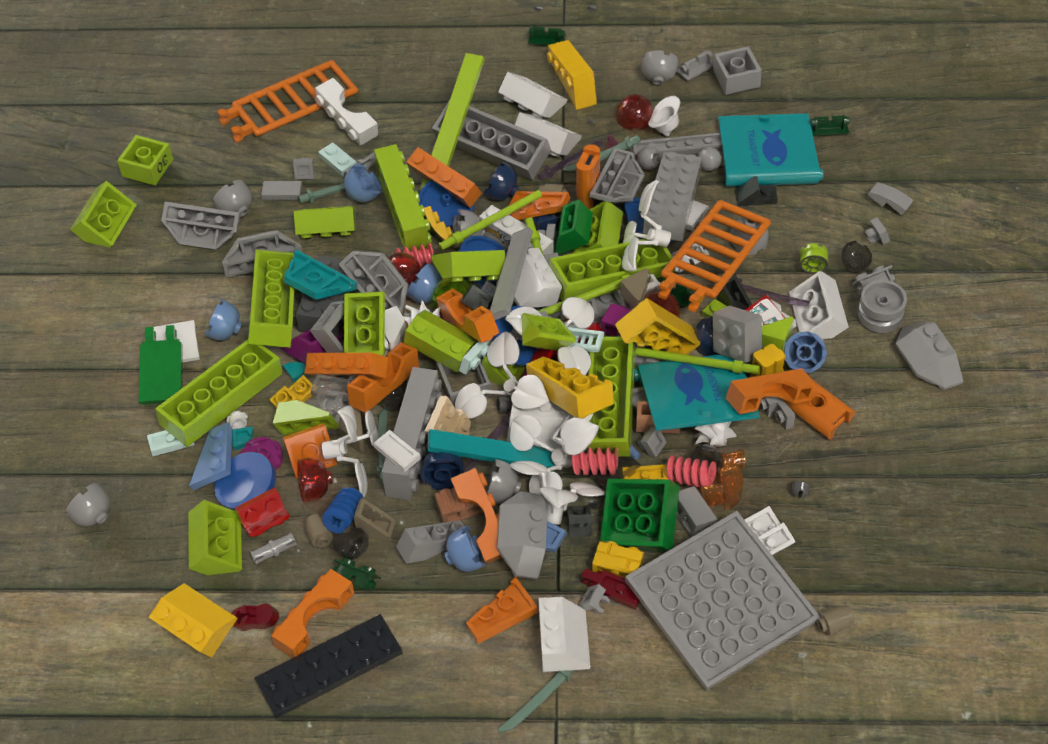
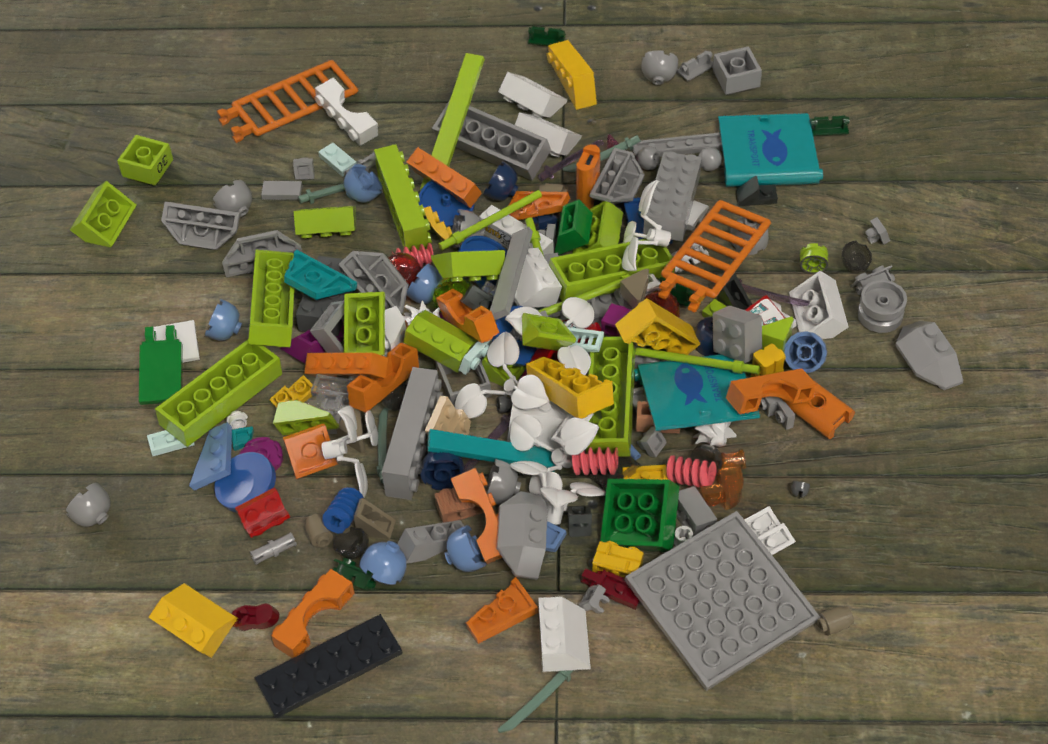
(214, 539): lime slope -> none
(295, 370): teal tile -> none
(313, 479): clear red cylinder -> none
(385, 562): none -> medium blue cylinder
(397, 450): white tile -> none
(634, 112): clear red cylinder -> none
(665, 115): white piece -> none
(682, 531): none -> white axle
(896, 199): light grey slope -> none

